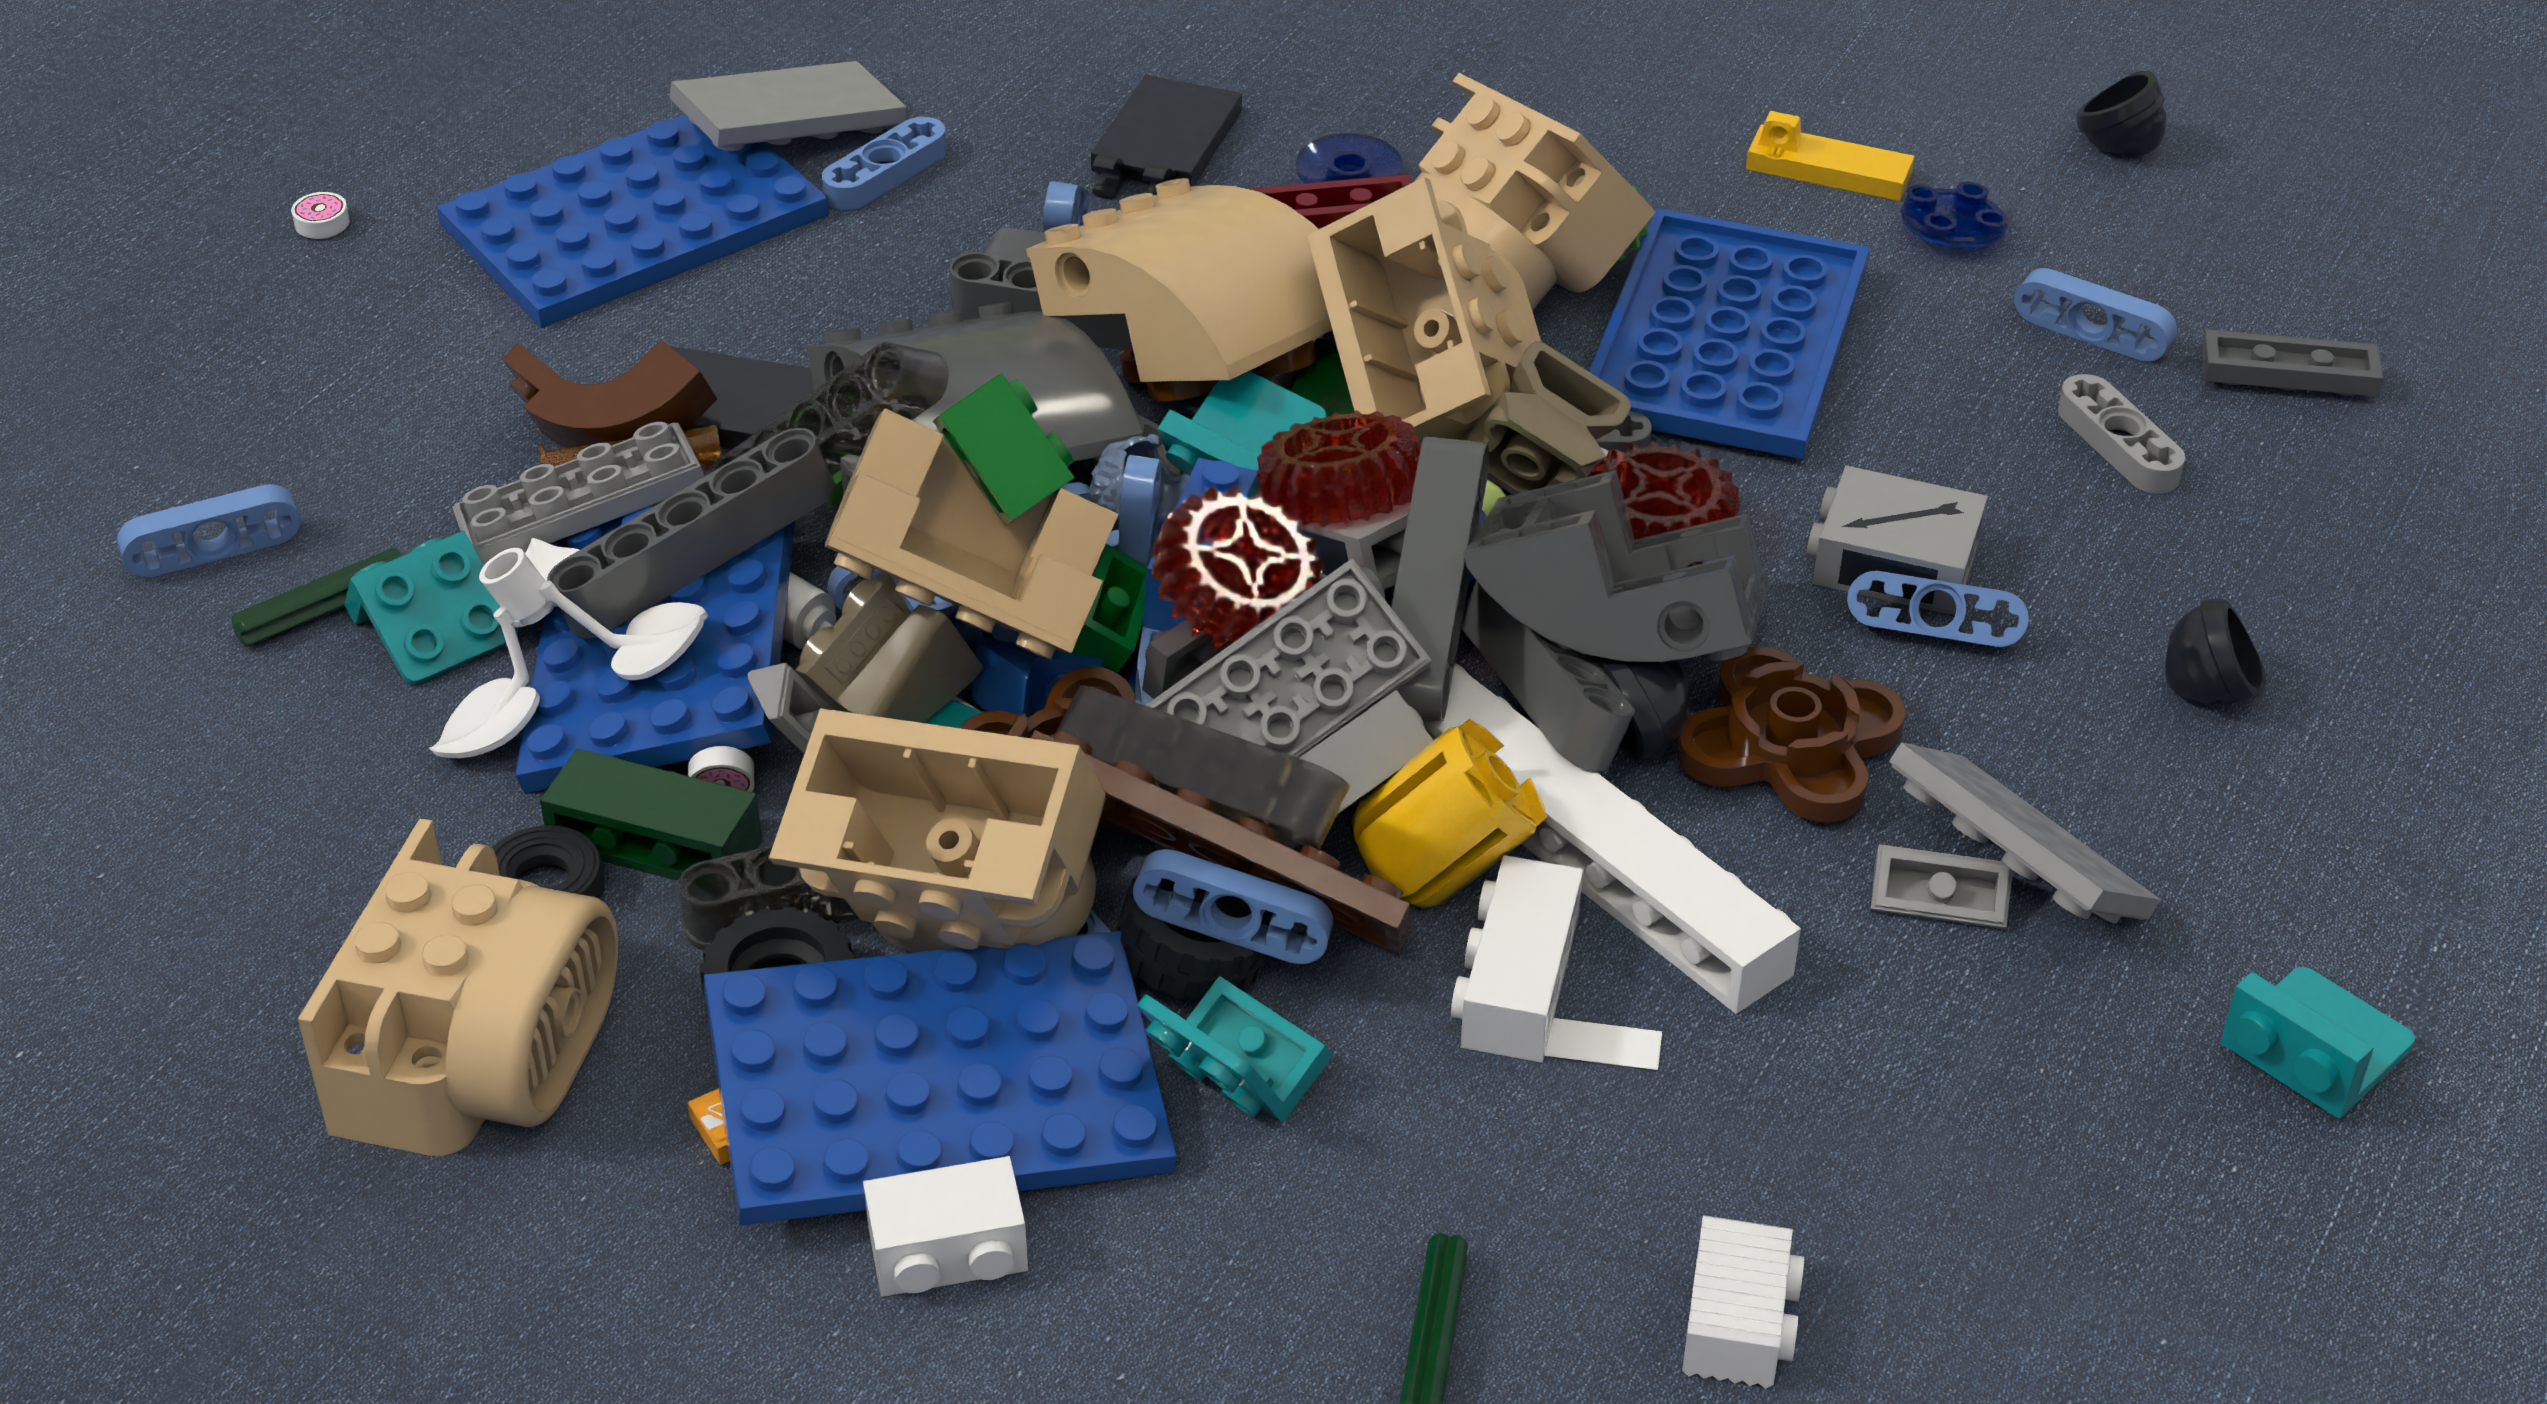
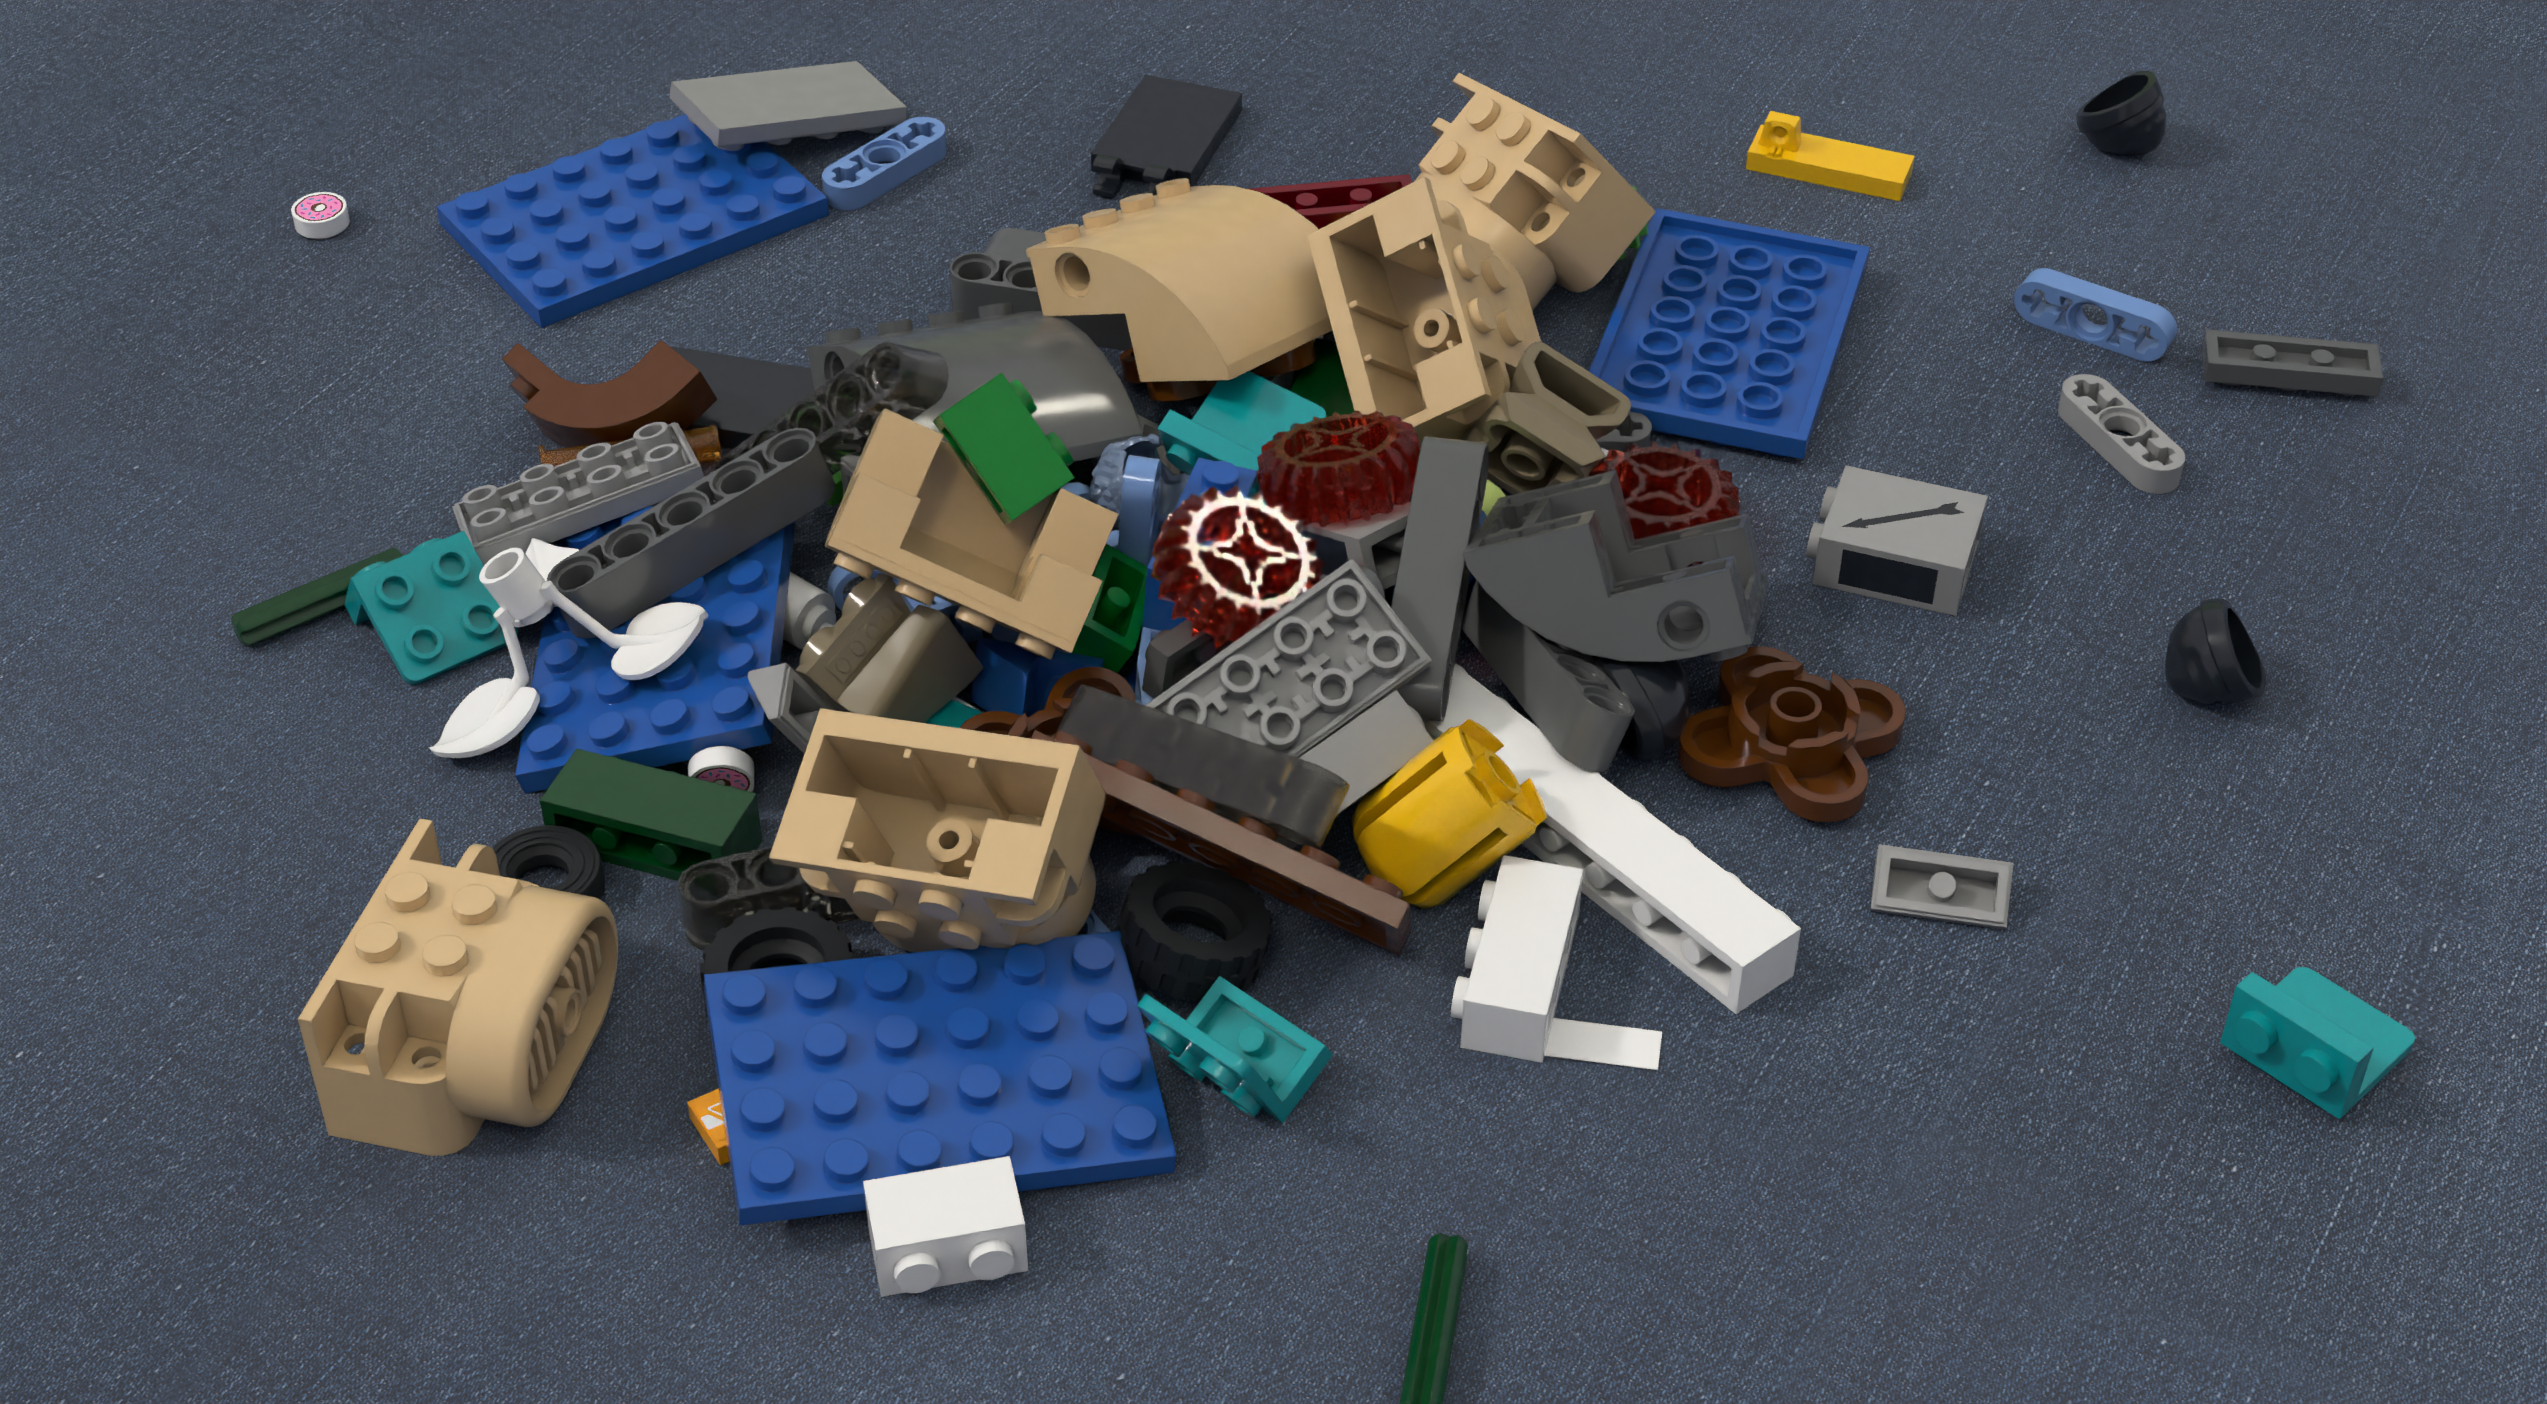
(161, 526): medium blue beam -> none
(1065, 205): medium blue beam -> none
(1219, 881): medium blue beam -> none
(1347, 158): clear blue dish -> none
(1740, 1300): white brick -> none
(1954, 216): clear blue dish -> none
(1981, 630): medium blue beam -> none
(2031, 840): light grey tile -> none

